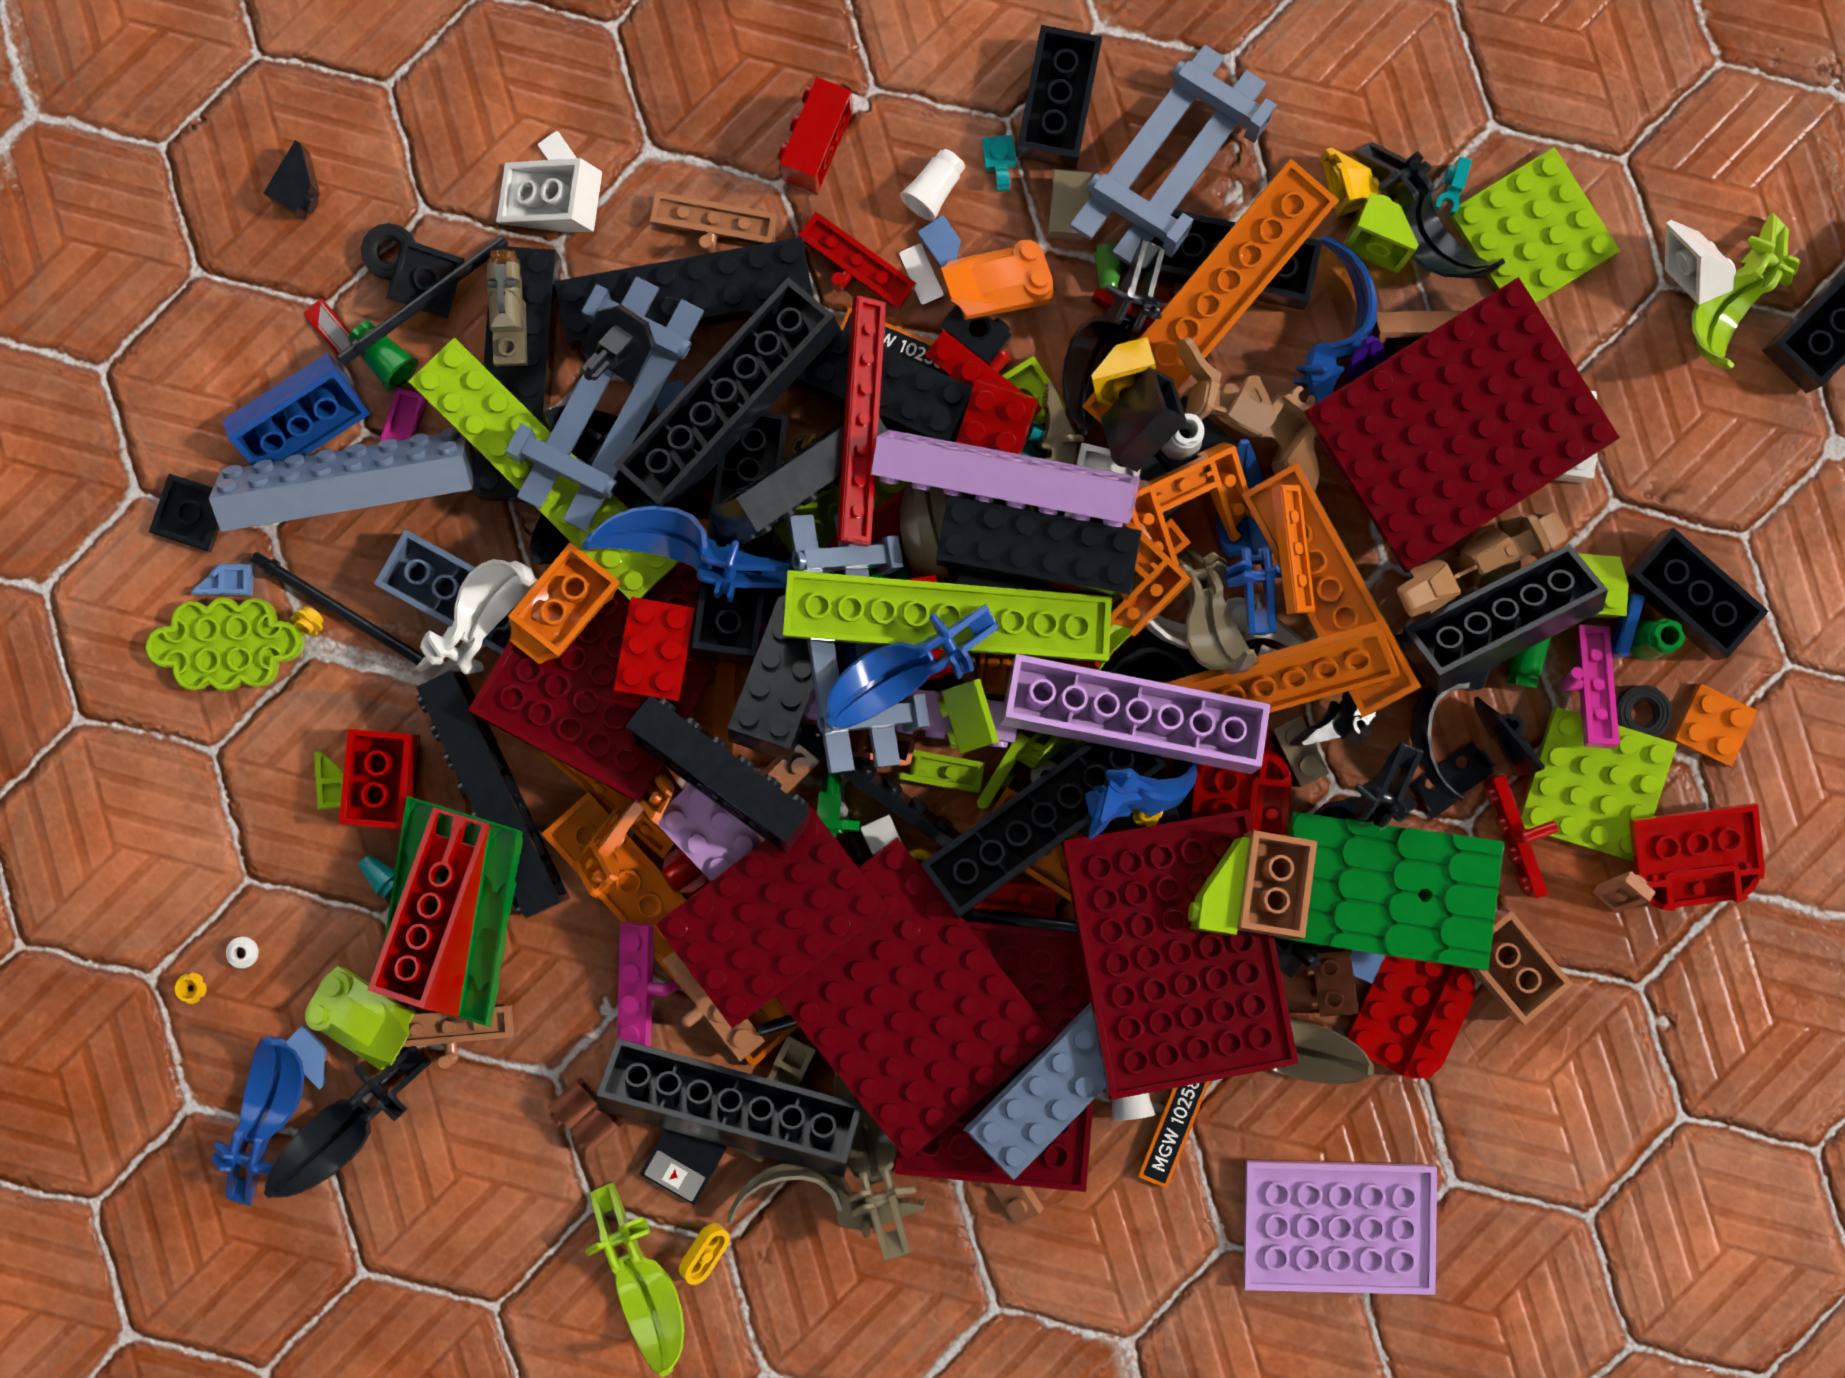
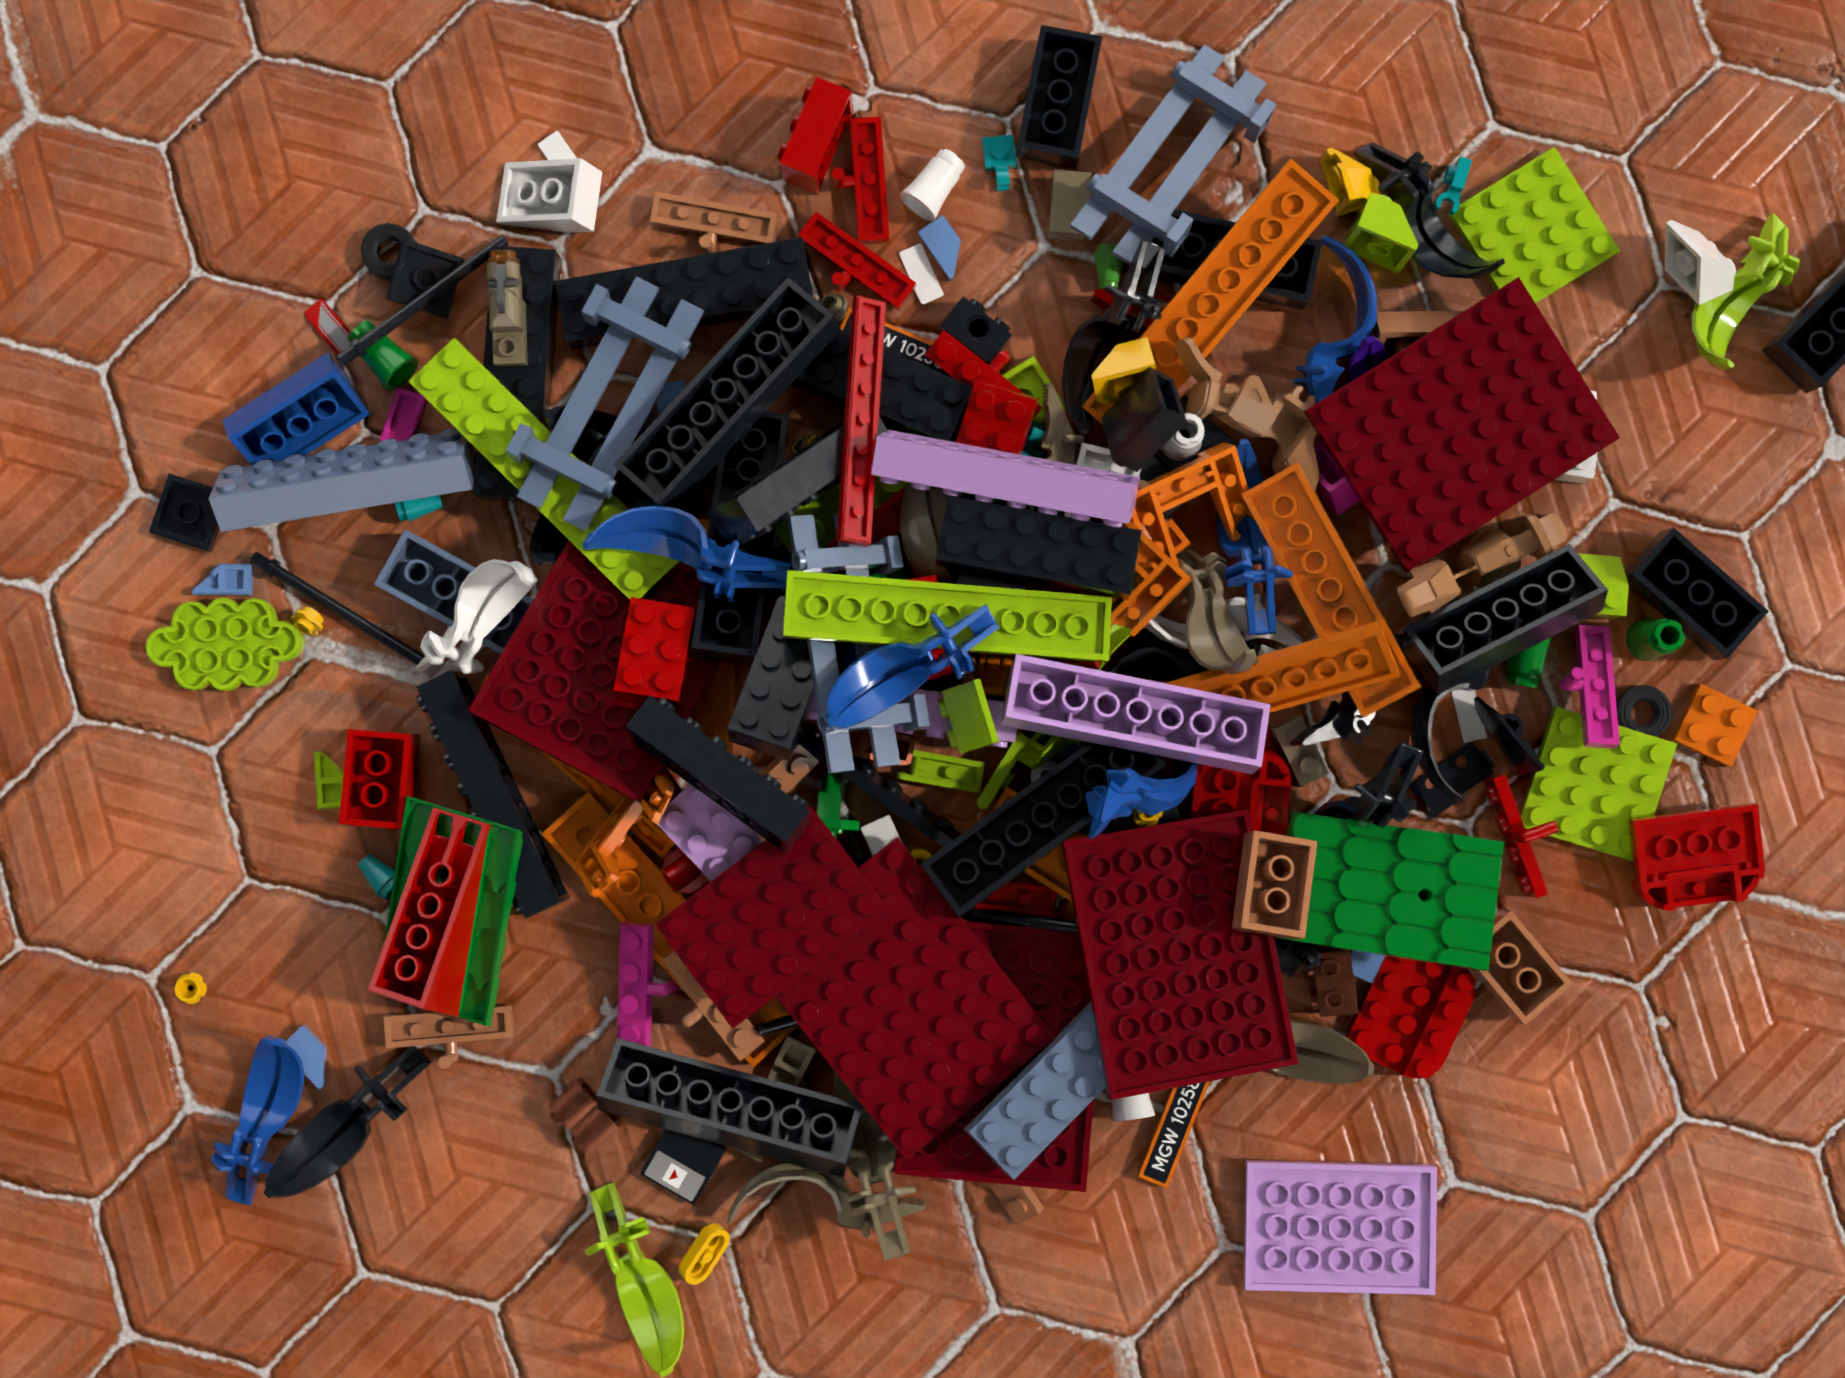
(251, 952): white plate -> none
(295, 183): black slope -> none
(358, 1018): lime slope -> none
(416, 508): none -> teal cone
(560, 605): orange slope -> none
(619, 343): black piece -> none
(836, 305): none -> dark tan plate
(867, 180): none -> red plate
(999, 280): orange slope -> none
(1219, 899): lime slope -> none
(1293, 549): orange tile -> none
(1332, 484): none -> dark pink arch
(1469, 721): none -> white sticker
(1624, 892): nougat plate -> none
(1626, 626): blue tile -> none

